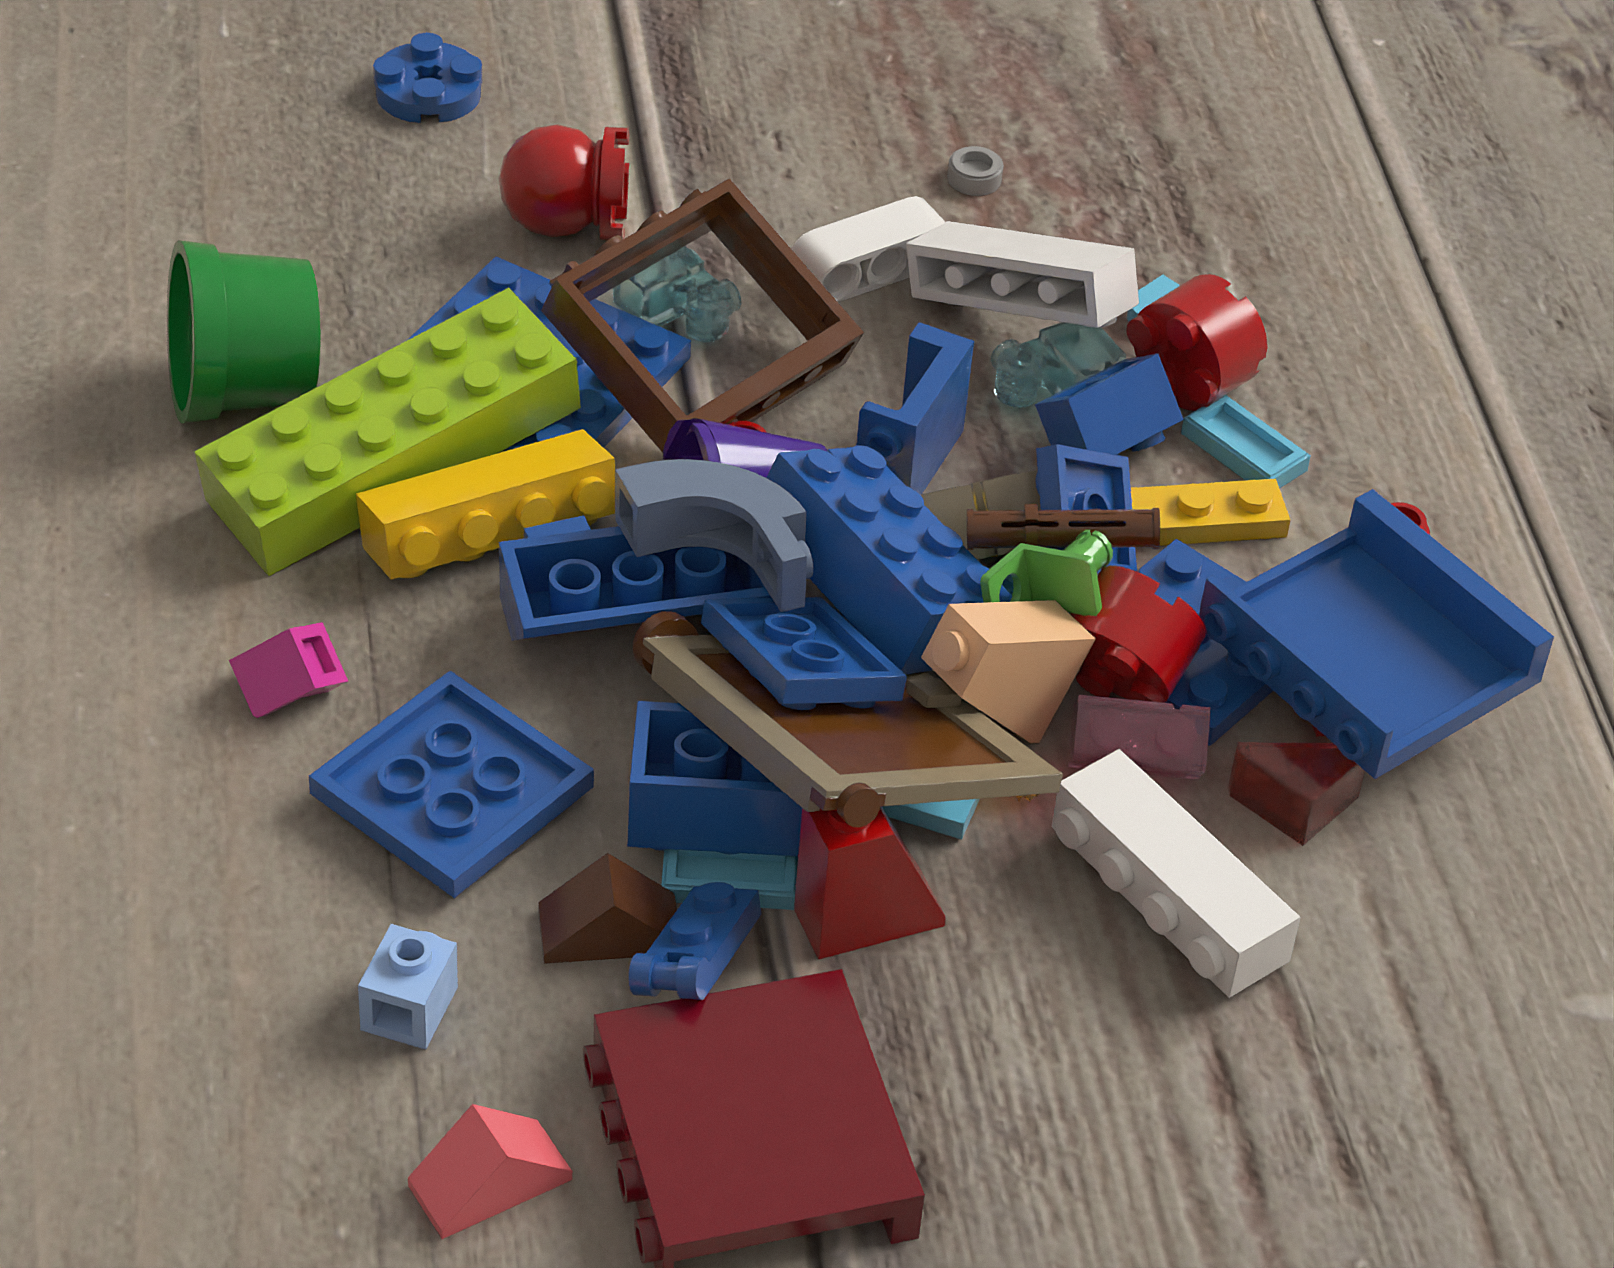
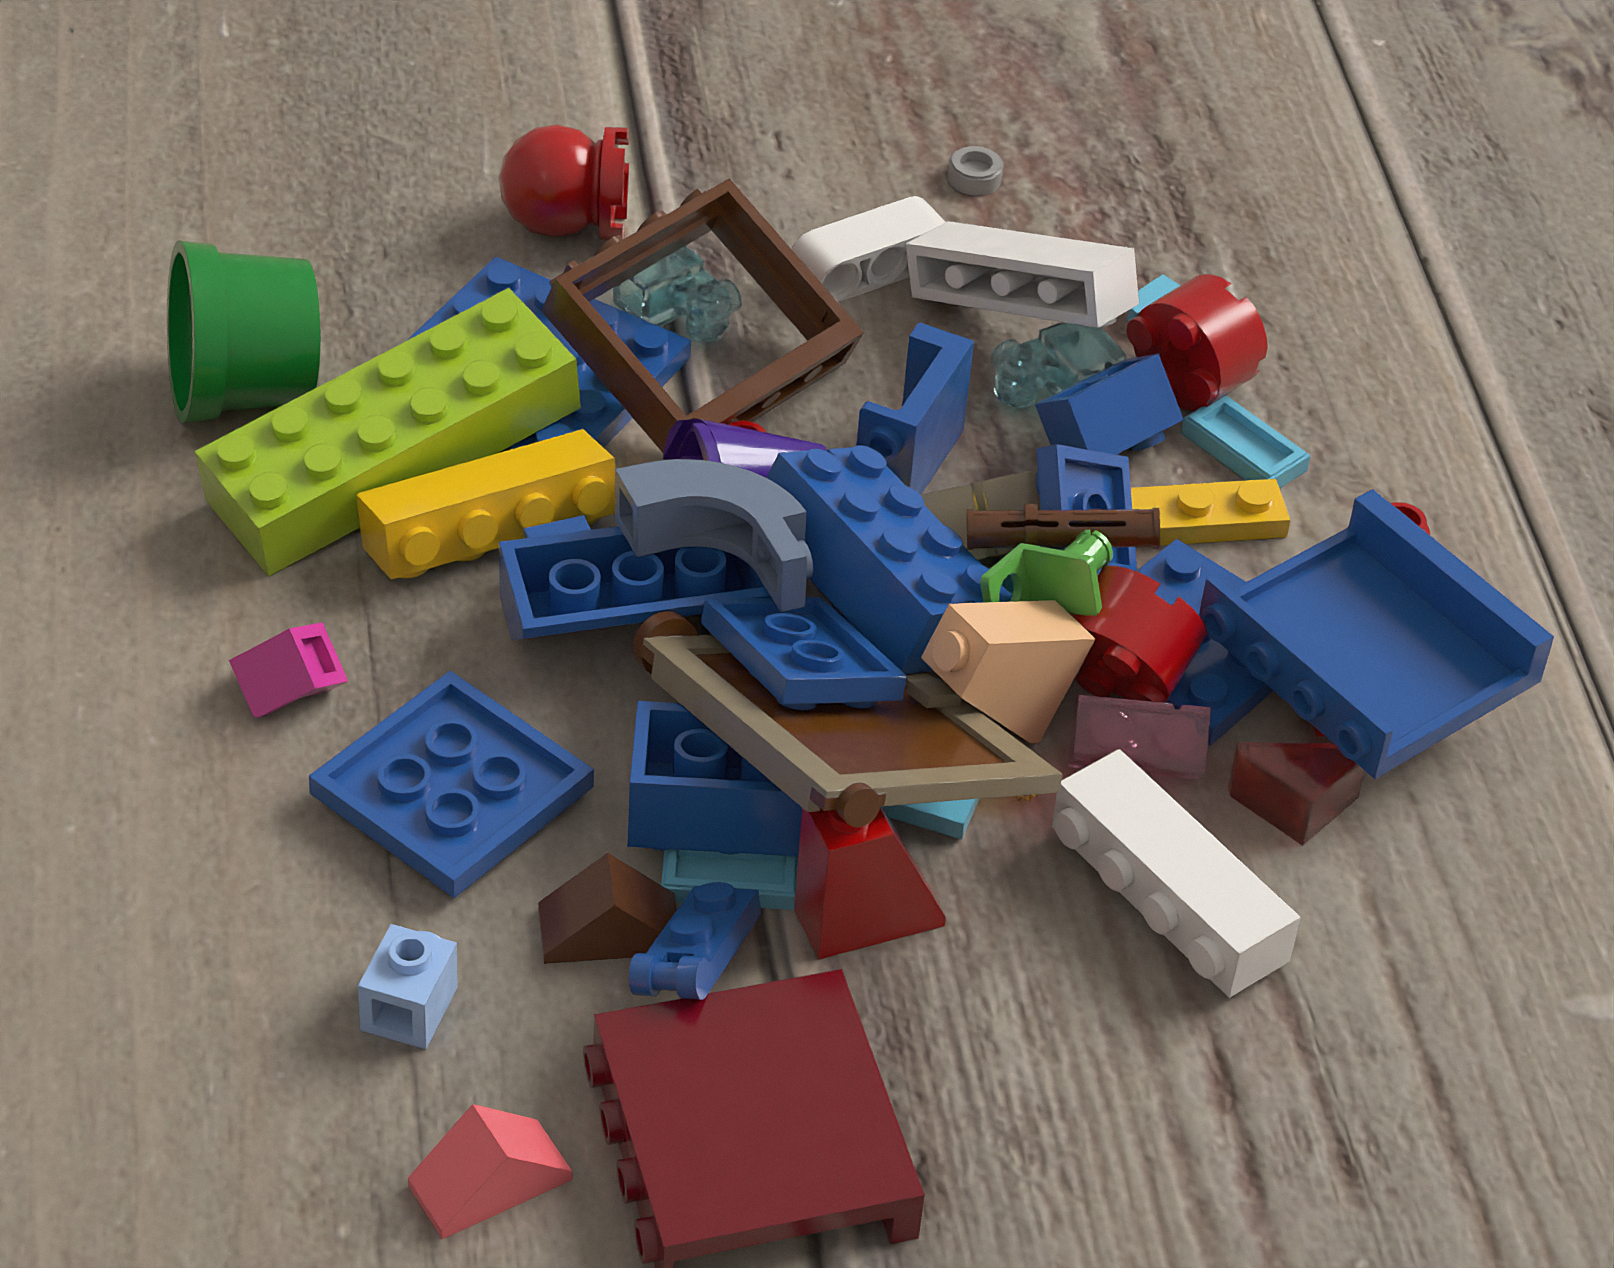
(428, 80): blue plate -> none

